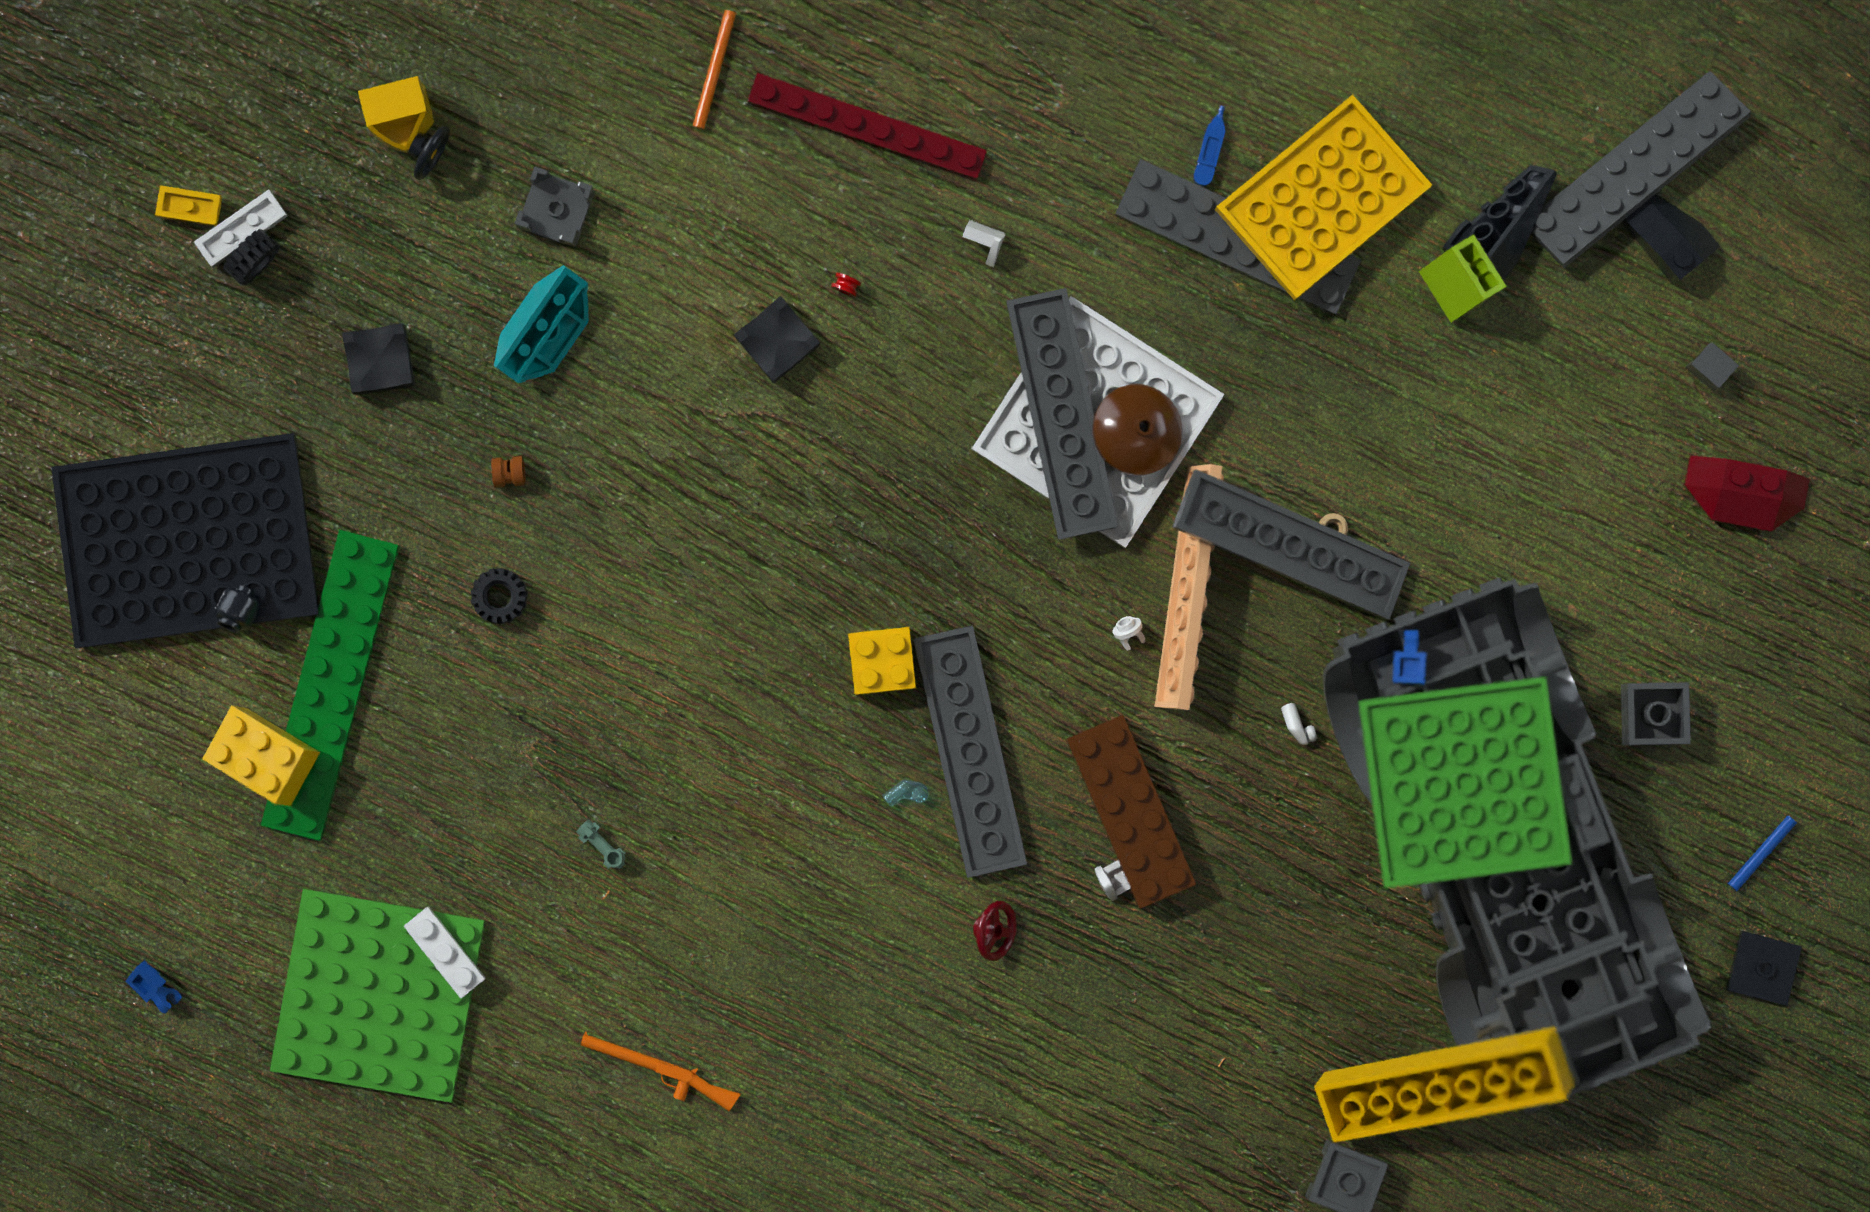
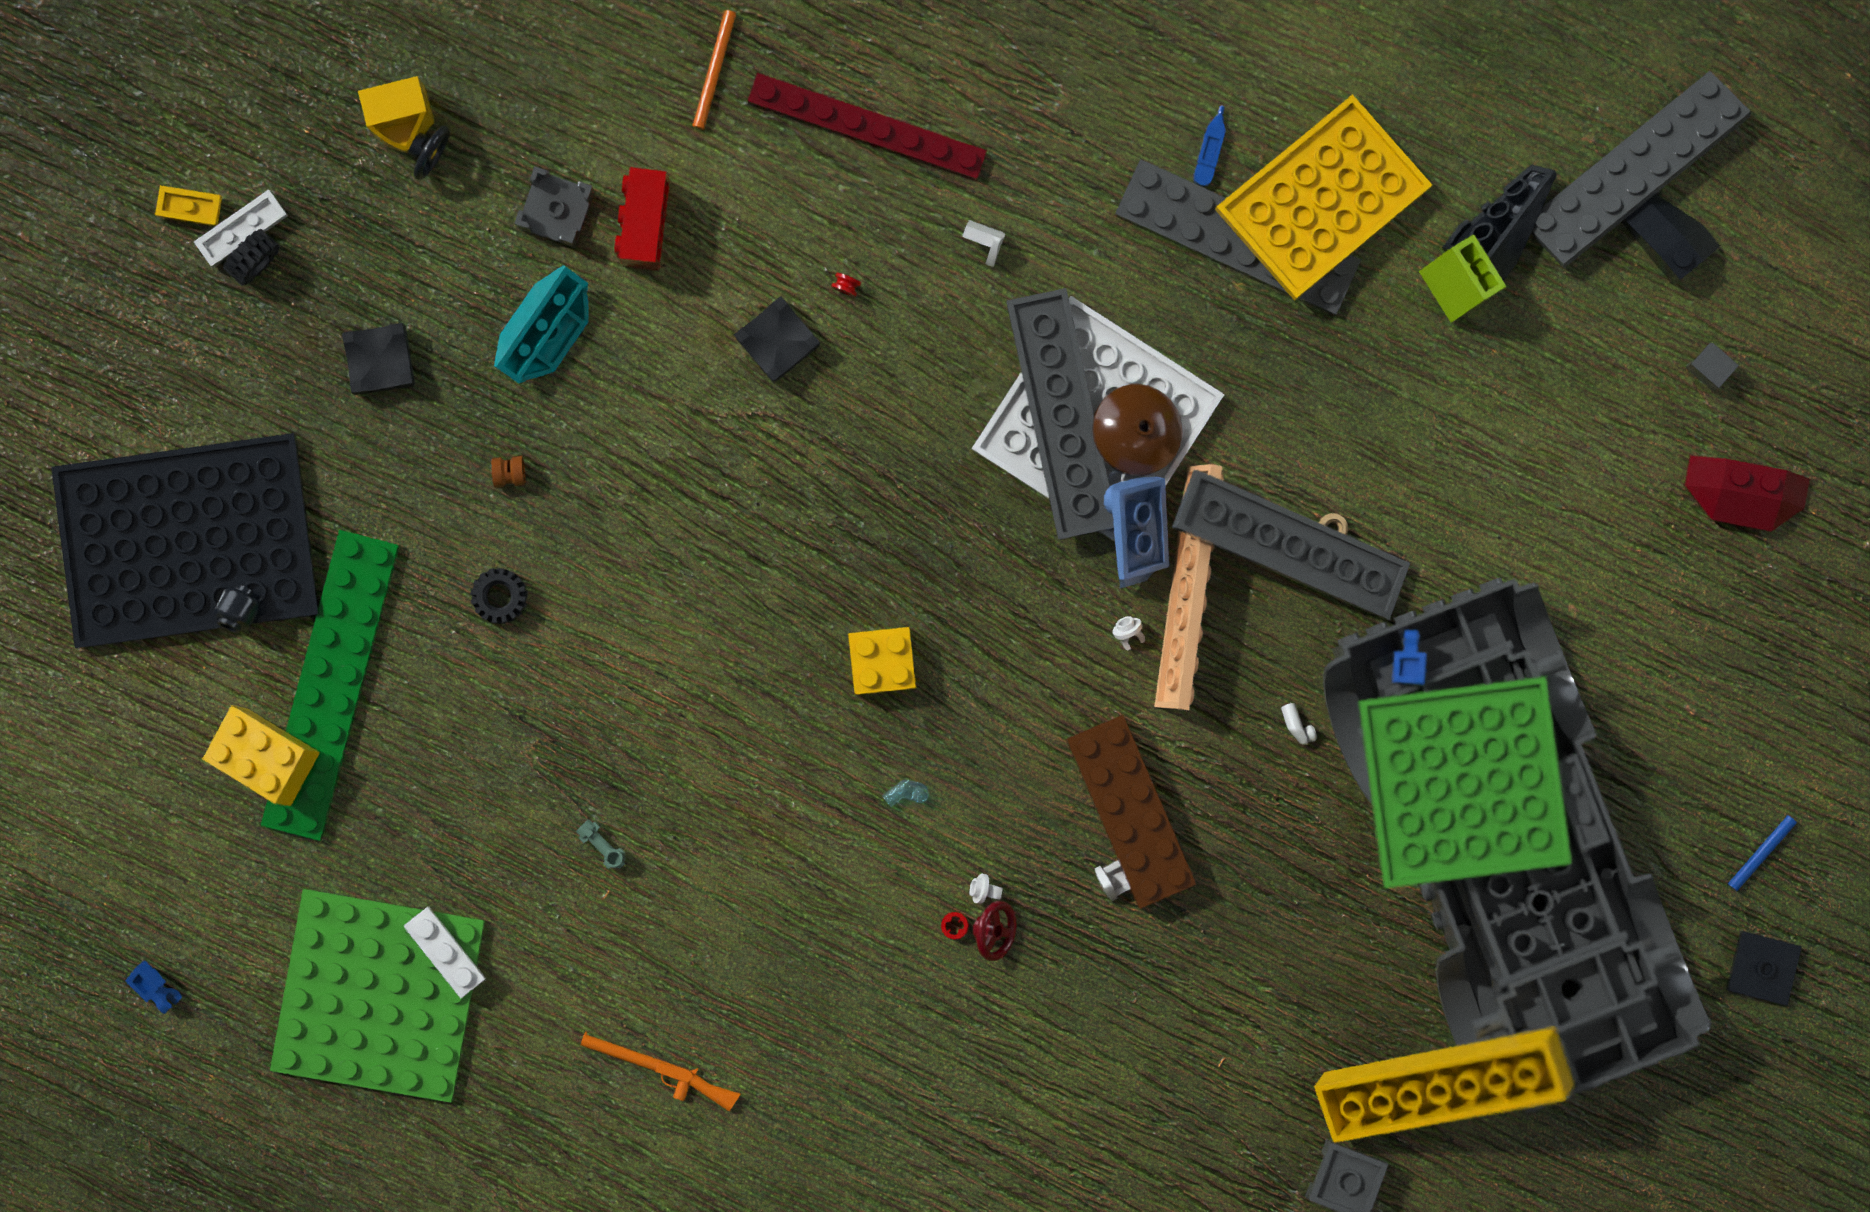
(642, 218): none -> red brick
(961, 932): none -> red bush
(970, 751): dark grey plate -> none
(981, 889): none -> white plate
(1139, 527): none -> medium blue slope
(1655, 713): dark grey brick -> none

